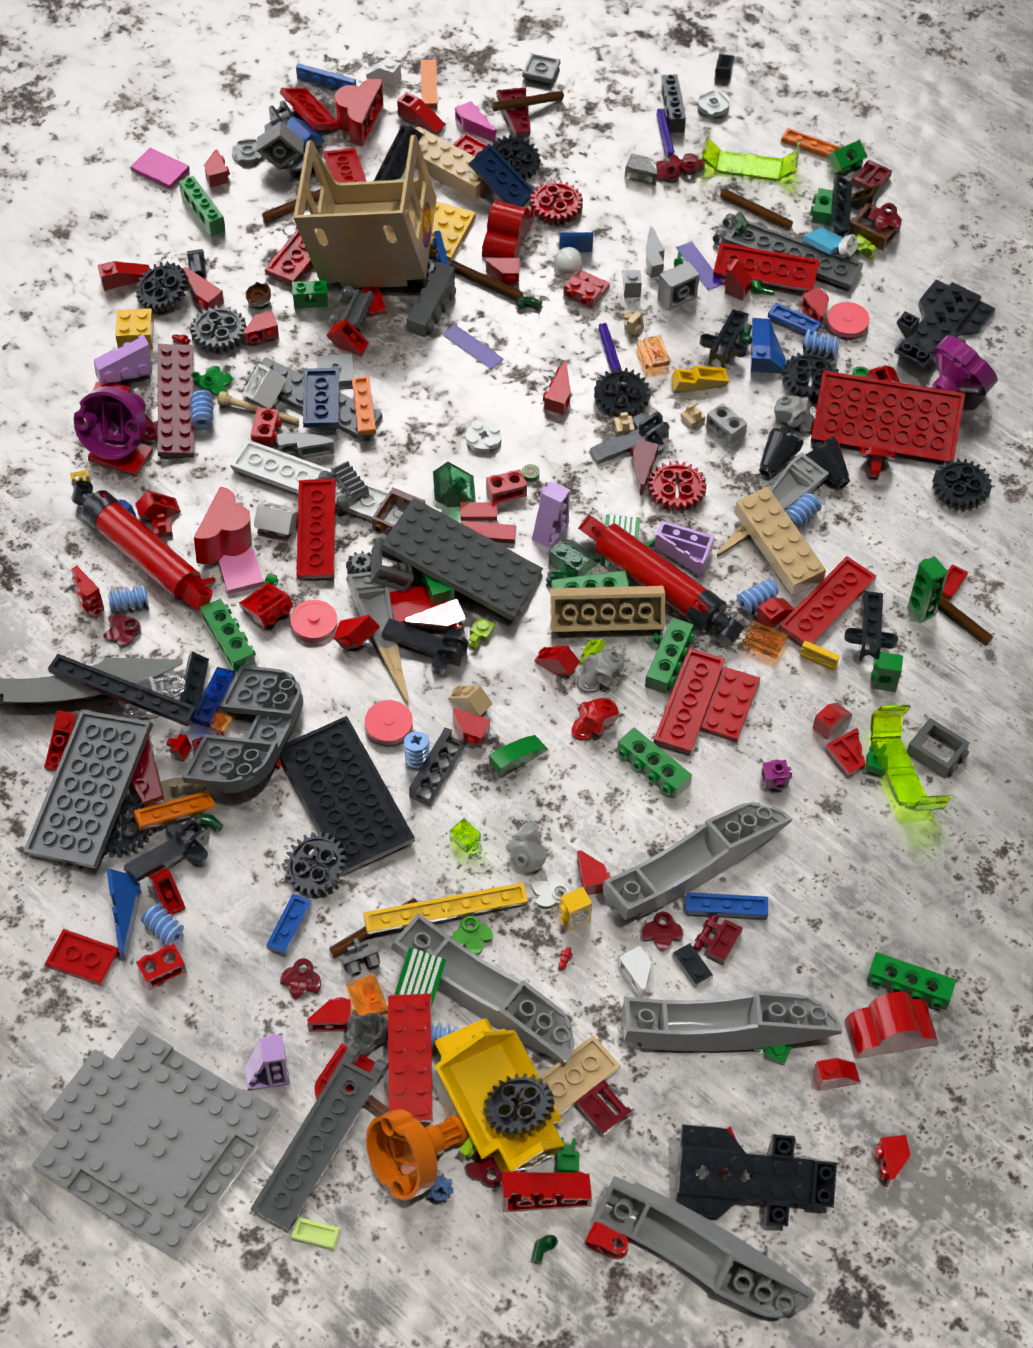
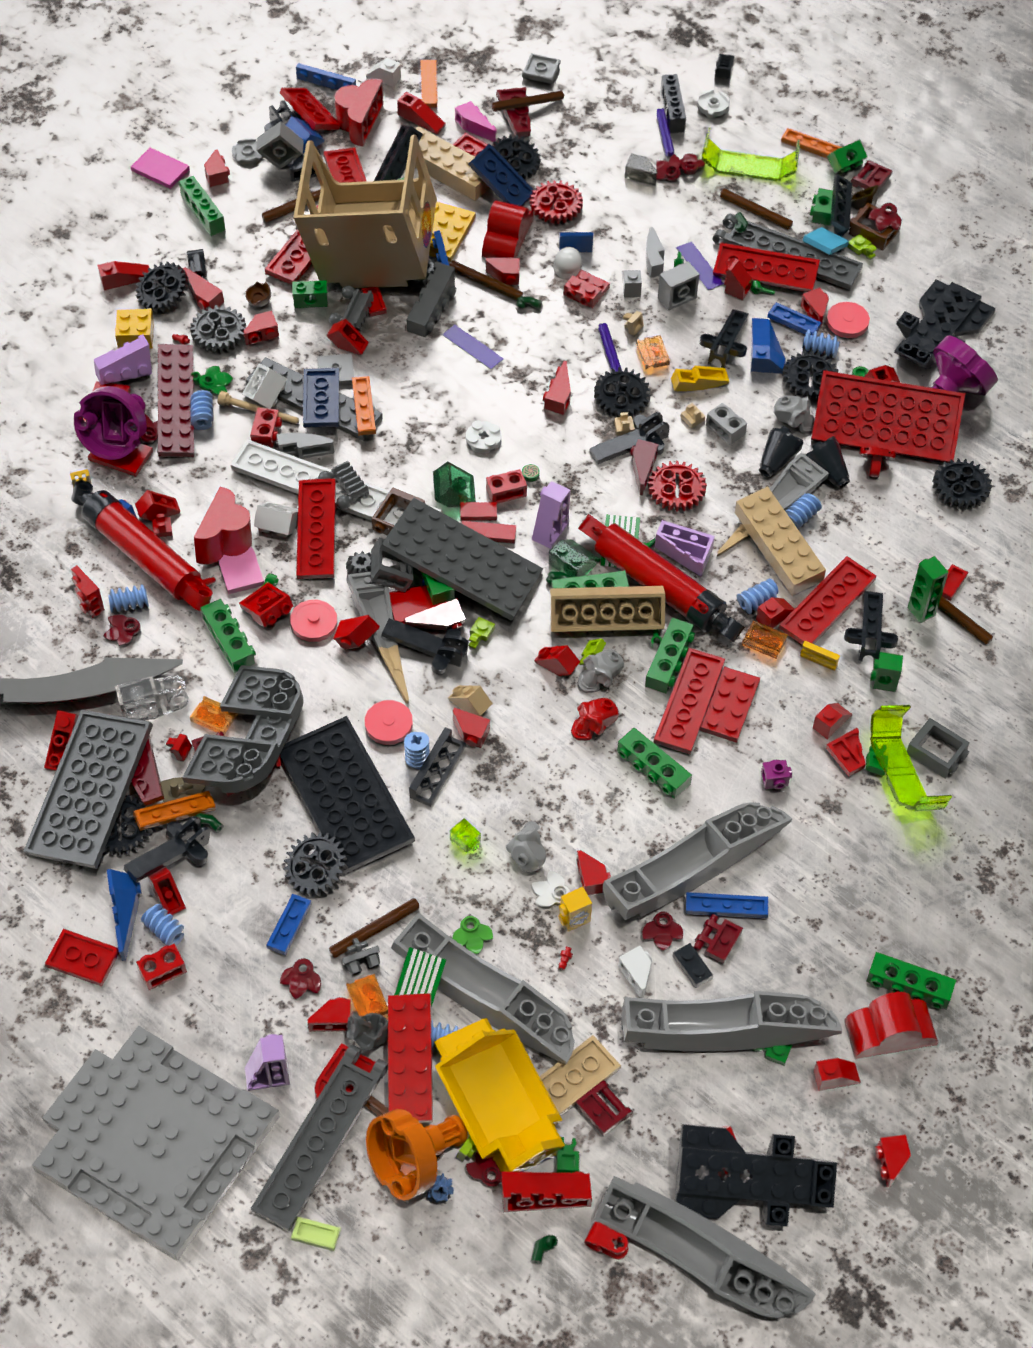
(122, 689): black plate -> none
(194, 679): black plate -> none
(213, 696): clear blue plate -> none
(446, 907): yellow plate -> none
(503, 1103): black gear -> none
(516, 754): green slope -> none
(745, 337): dark green arm -> none
(848, 245): white beam -> none

